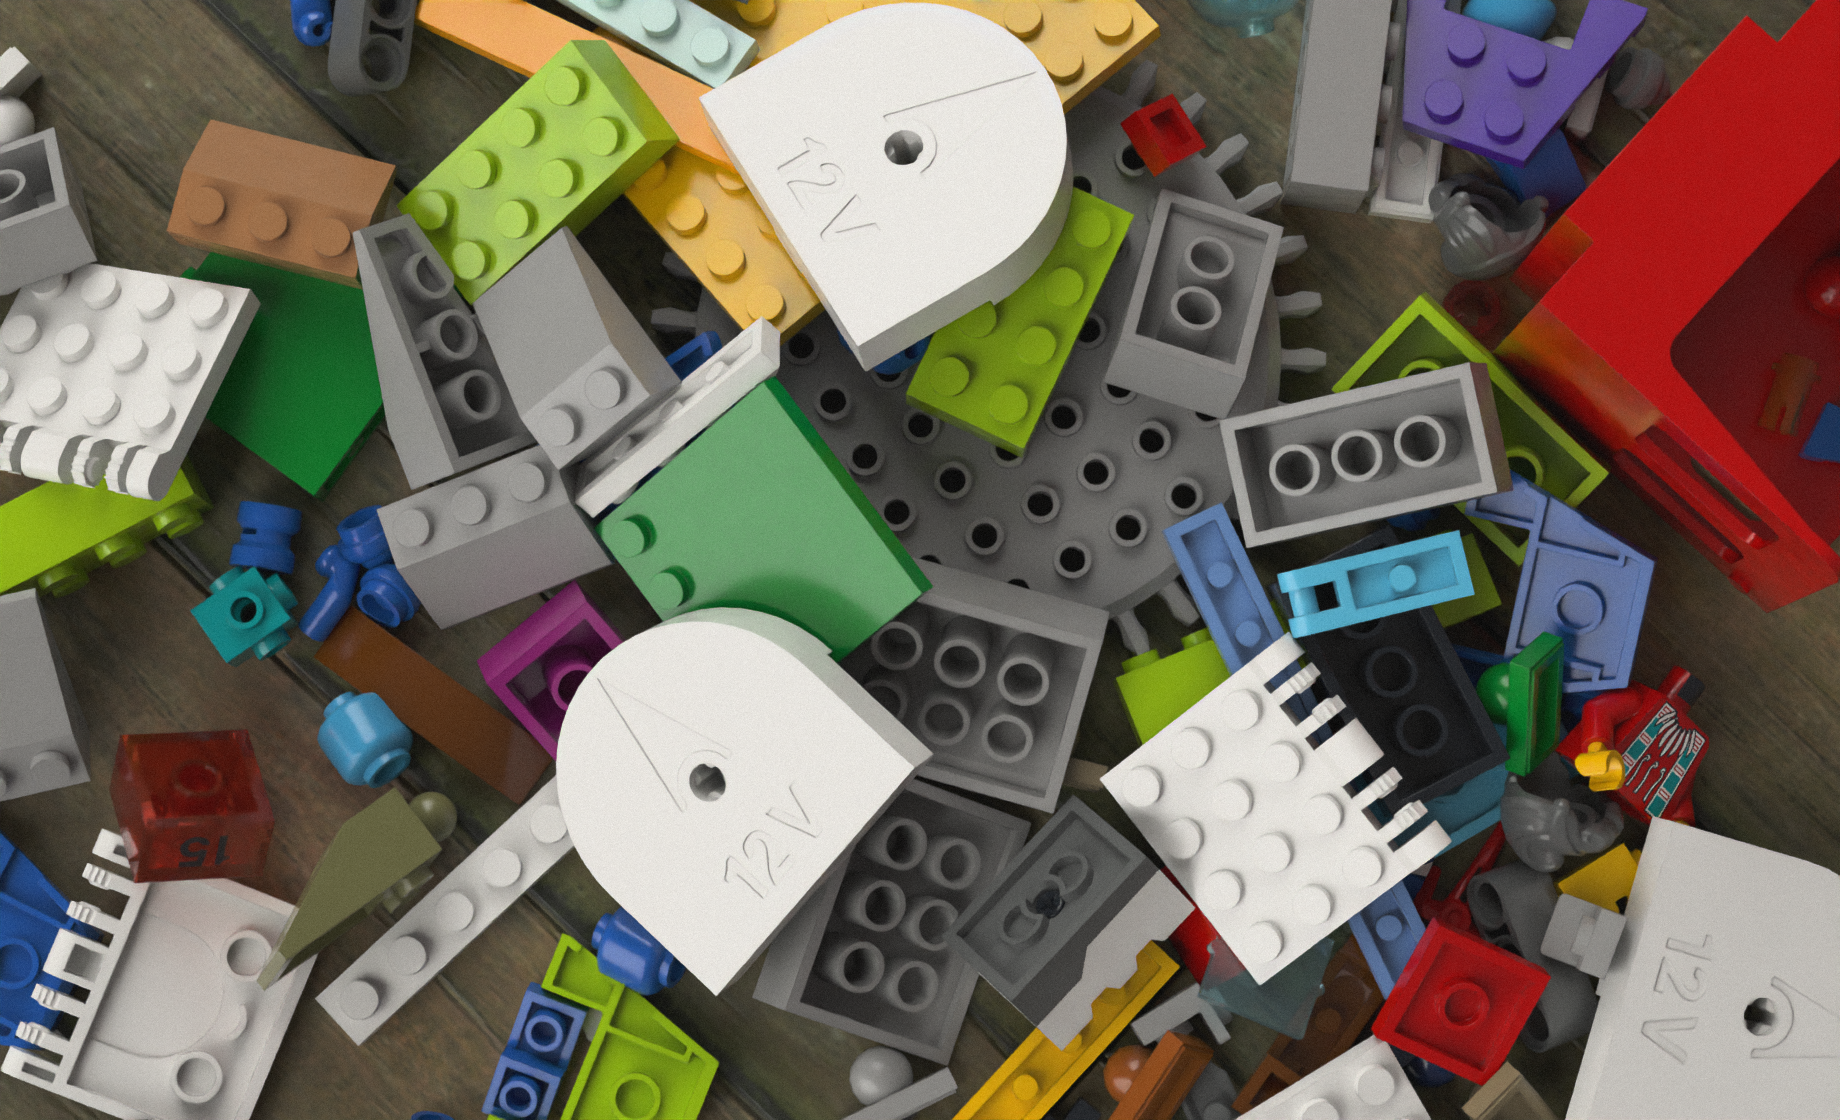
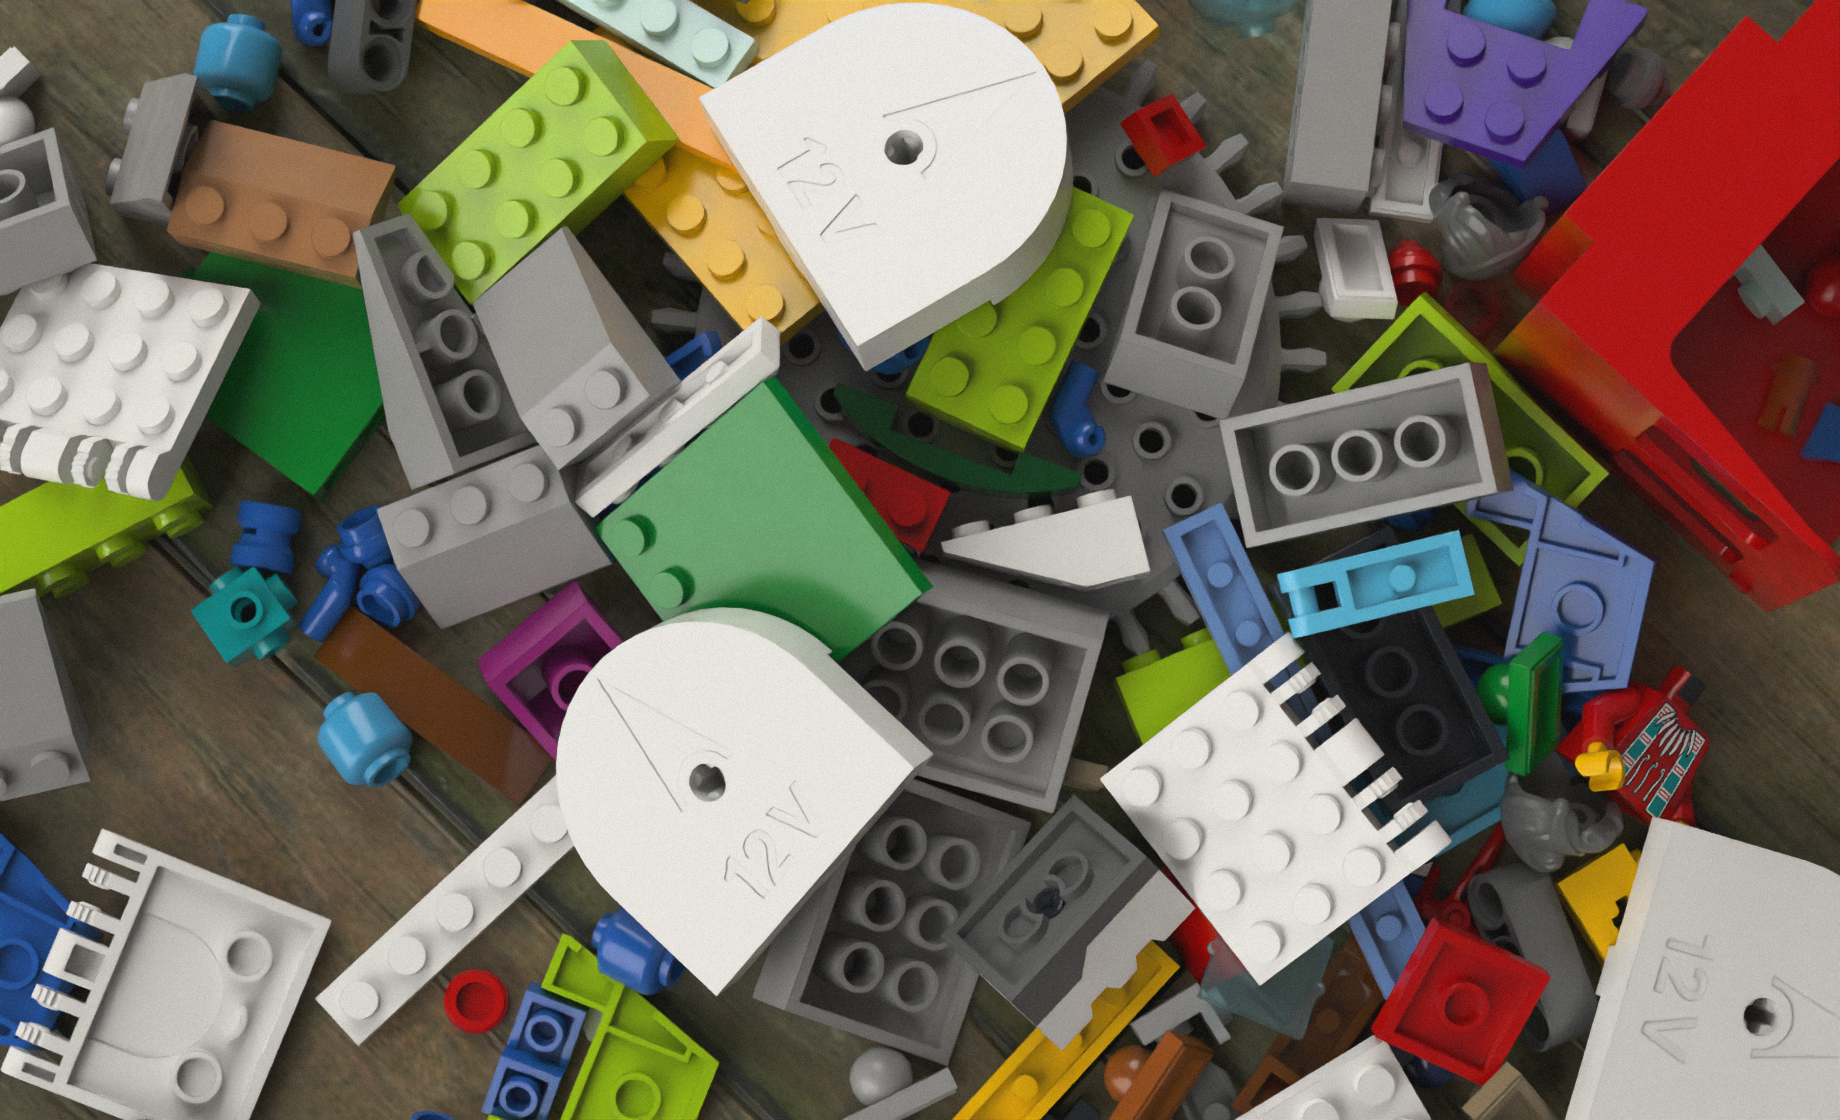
(161, 138): none -> light grey slope
(191, 805): clear red brick -> none
(238, 62): none -> dark azure head
(369, 864): olive slope -> none
(476, 1001): none -> red tile
(875, 422): none -> dark green slope
(902, 499): none -> red brick
(1070, 549): none -> white slope
(1071, 414): none -> blue arm
(1354, 270): none -> white tile
(1414, 272): none -> red plate
(1583, 935): light grey bracket -> none
(1766, 288): none -> light aqua bracket

